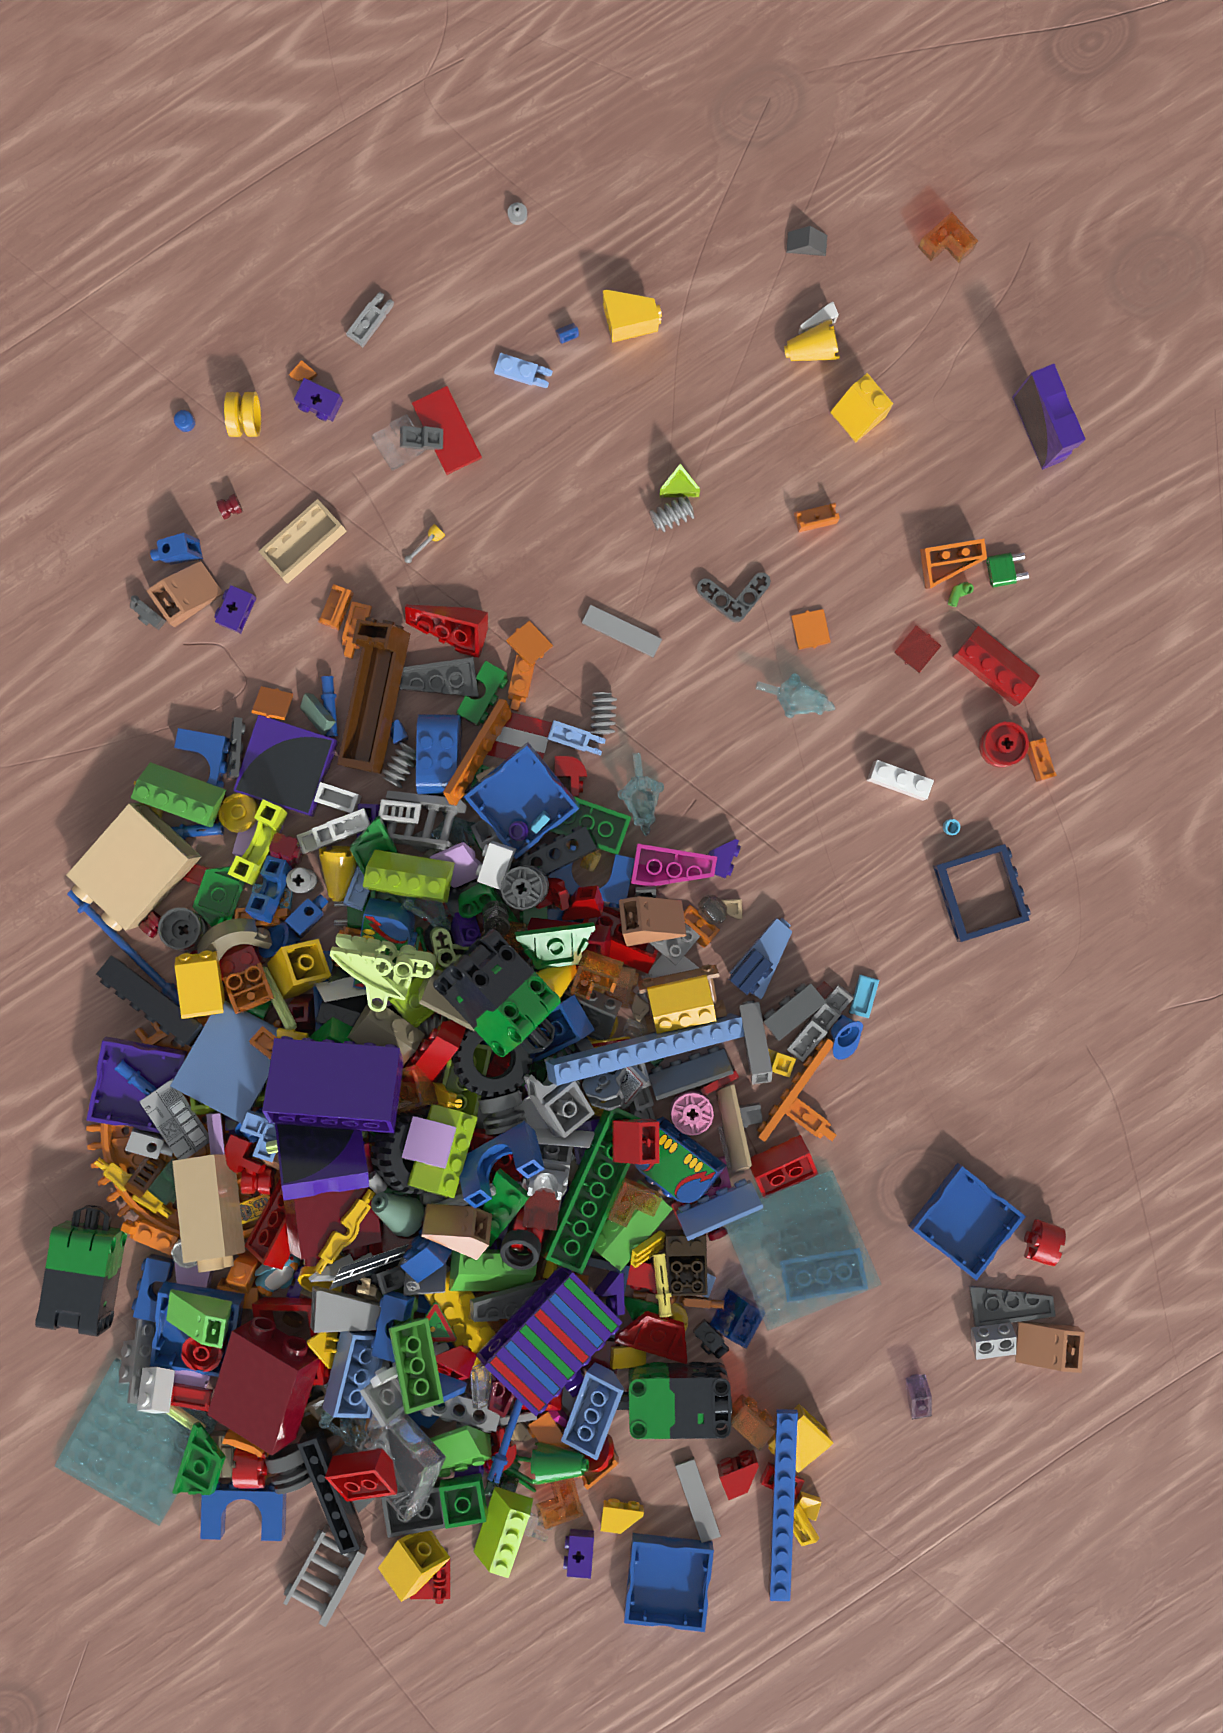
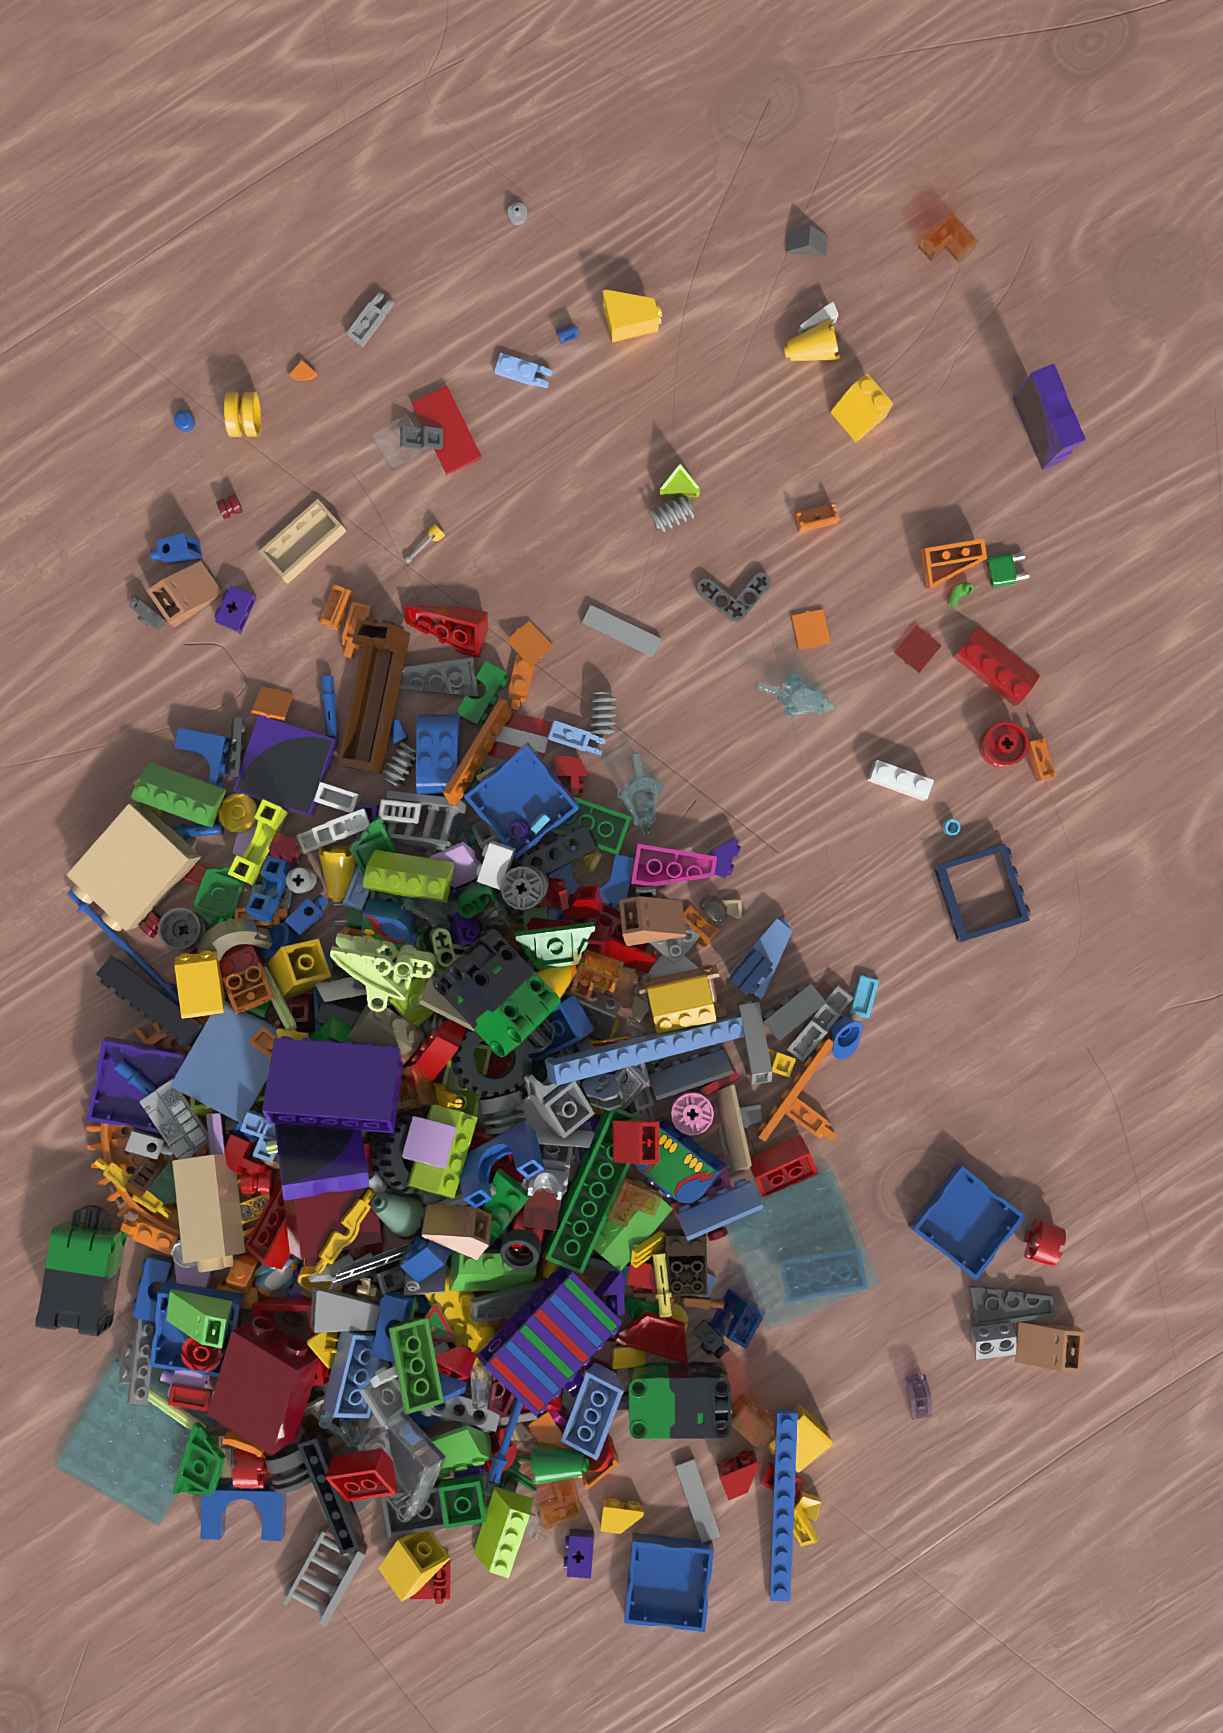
(155, 1390): white brick -> none
(311, 392): dark purple brick -> none
(317, 713): sand green slope -> none

